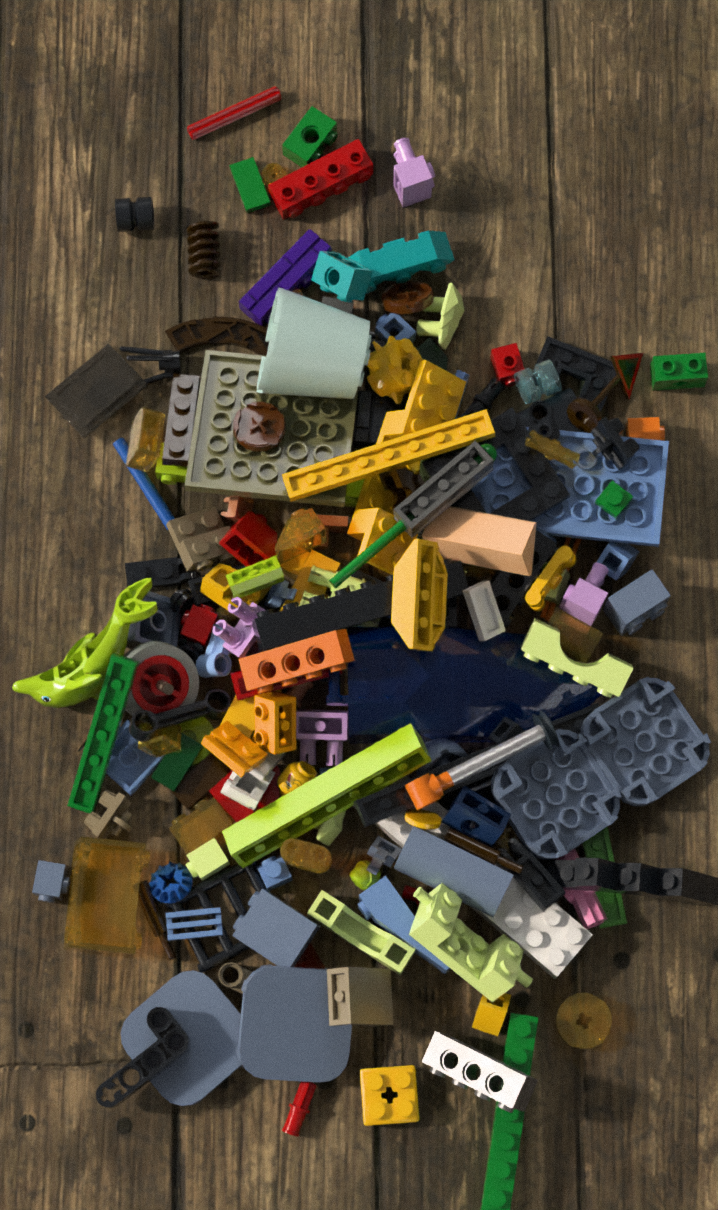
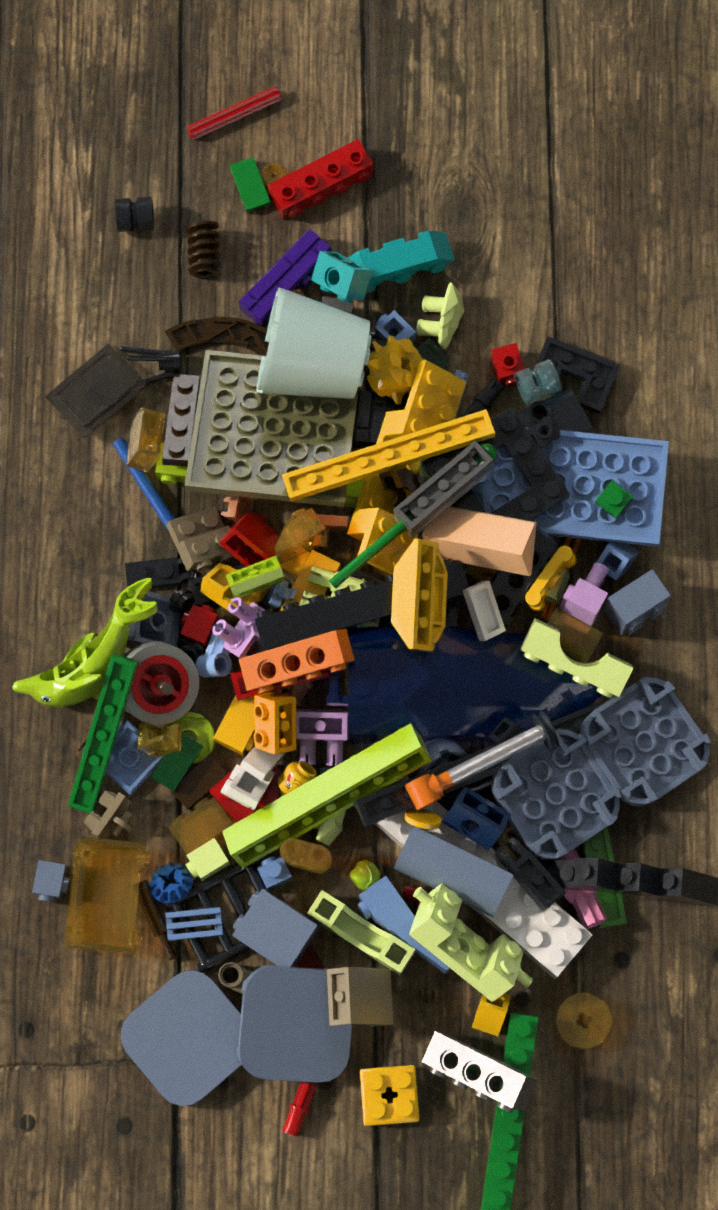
(140, 1062): black beam -> none
(179, 715): black piece -> none
(234, 749): light orange plate -> none
(259, 426): reddish brown tile -> none
(311, 125): green brick -> none
(383, 854): sand blue plate -> none
(408, 298): reddish brown tile -> none
(411, 175): lavender brick -> none
(479, 849): dark brown axle -> none
(552, 449): clear yellow pin -> none
(585, 413): dark brown piece -> none
(611, 444): black hips -> none
(645, 428): orange brick -> none
(678, 371): green brick -> none

